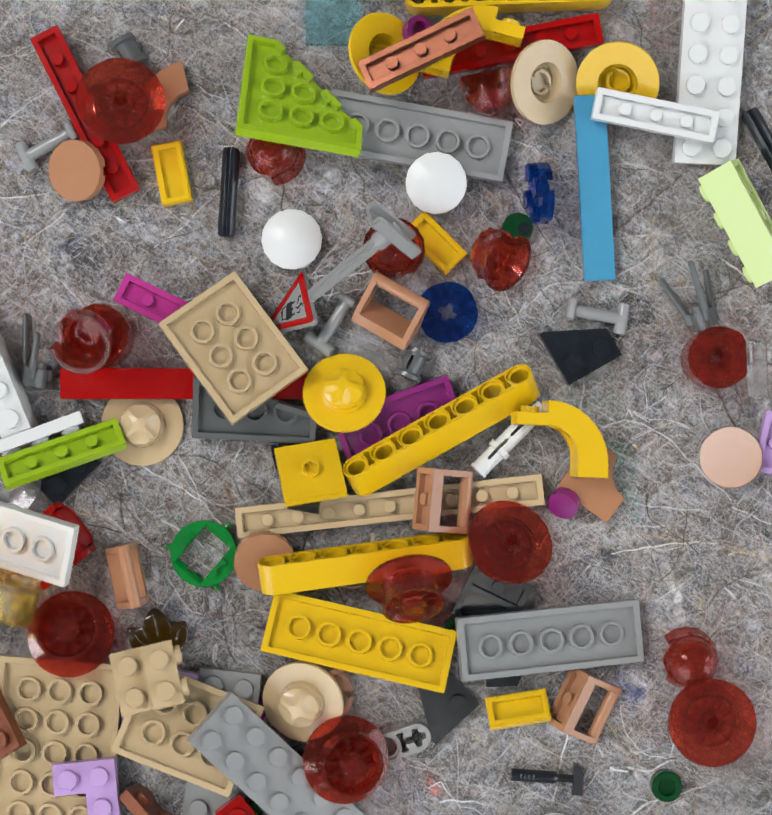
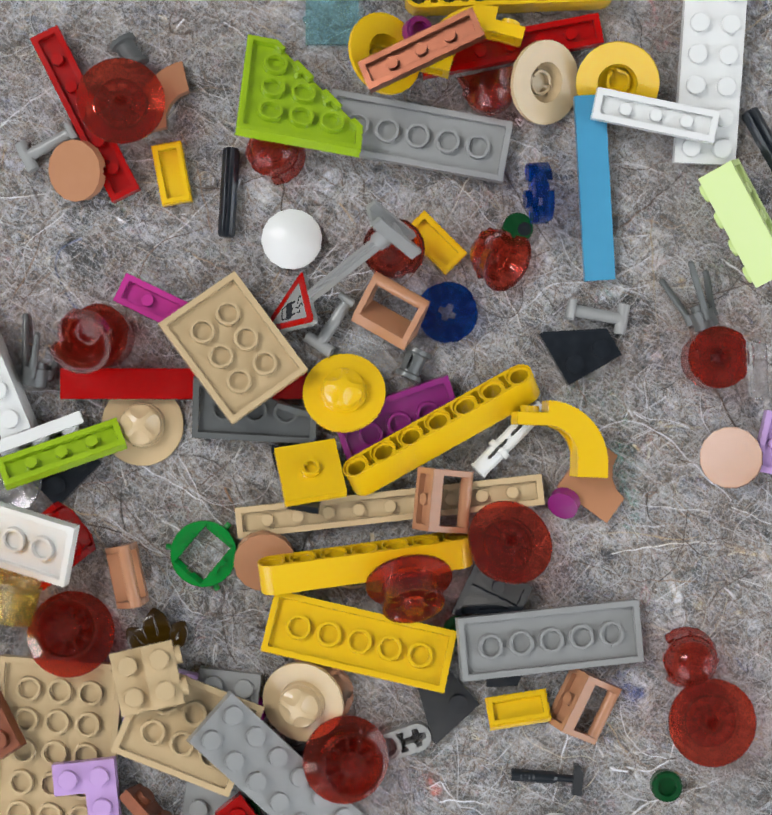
(436, 182): white dish -> none

